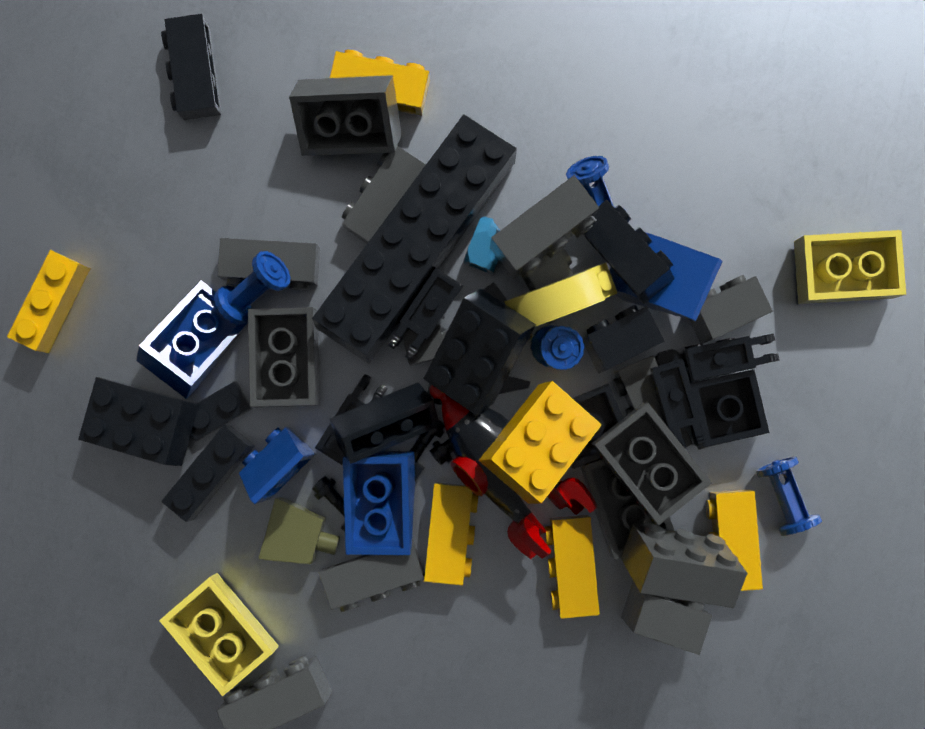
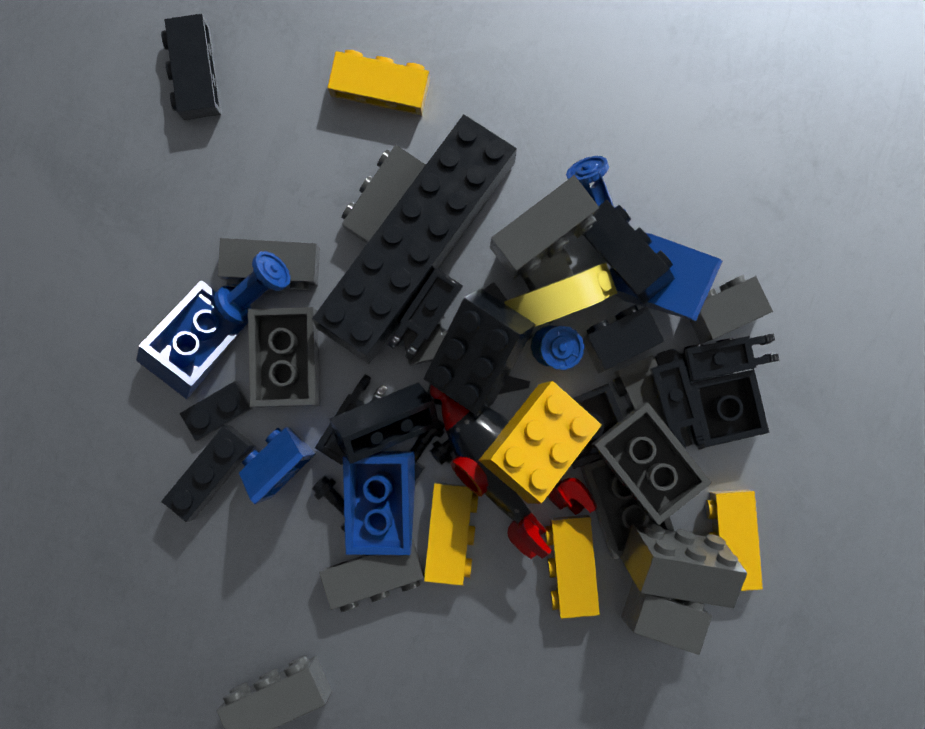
(48, 302): yellow brick -> none
(138, 422): black brick -> none
(219, 633): light yellow brick -> none
(296, 534): olive torso -> none
(346, 115): dark grey brick -> none
(479, 252): dark azure rock -> none
(789, 496): blue hose -> none
(849, 267): light yellow brick -> none

